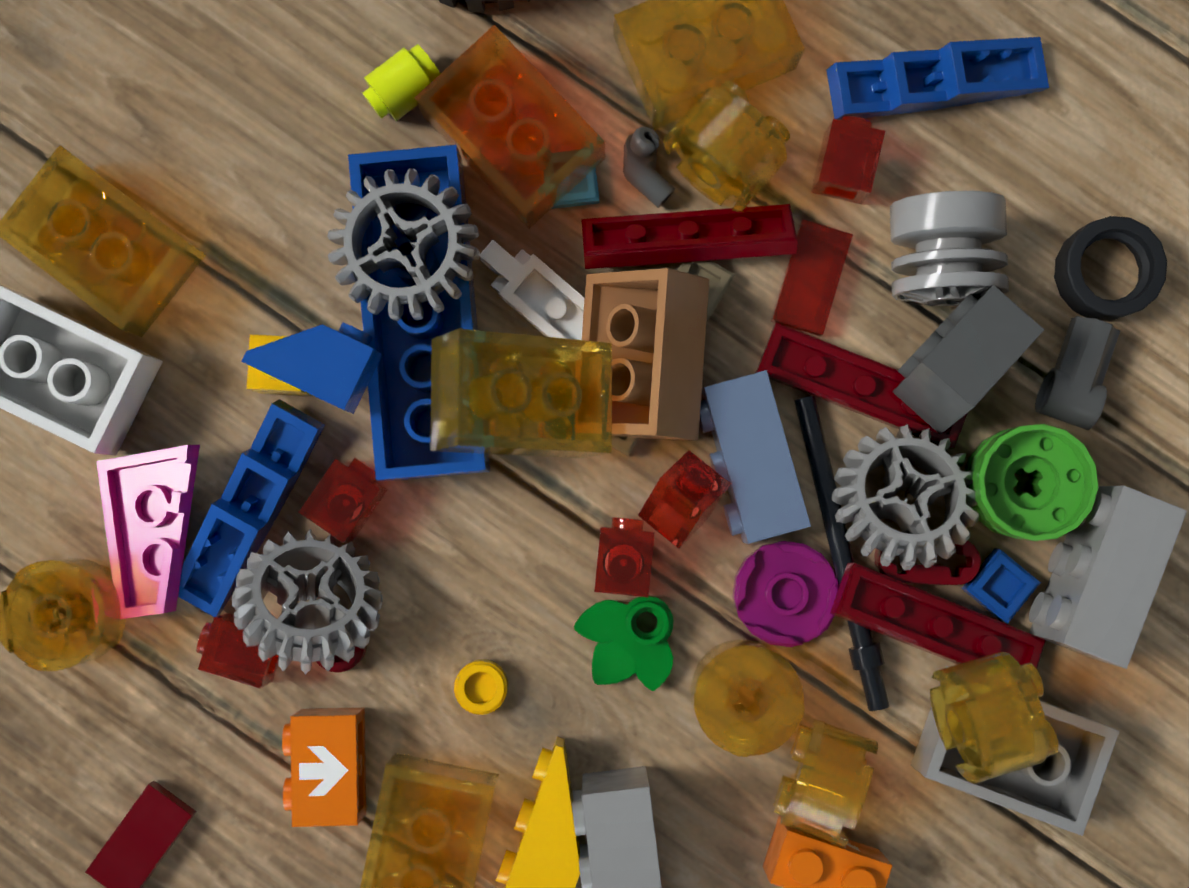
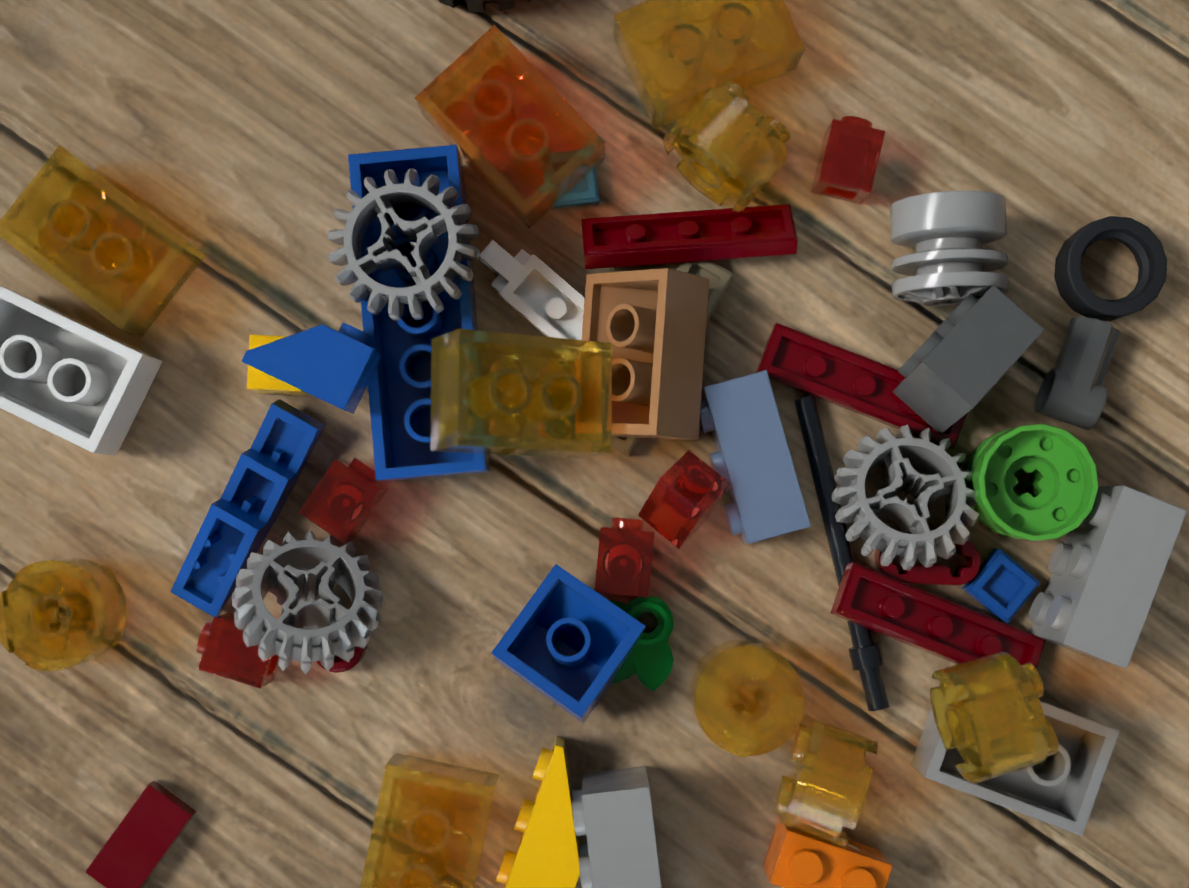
(147, 525): wing -> none
(326, 767): orange brick -> none
(399, 81): neon yellow brick -> none
(481, 687): yellow tile -> none
(569, 643): none -> blue slope
(640, 166): dark grey arm -> none
(785, 593): magenta tile -> none
(811, 278): clear red tile -> none
(938, 78): blue slope -> none

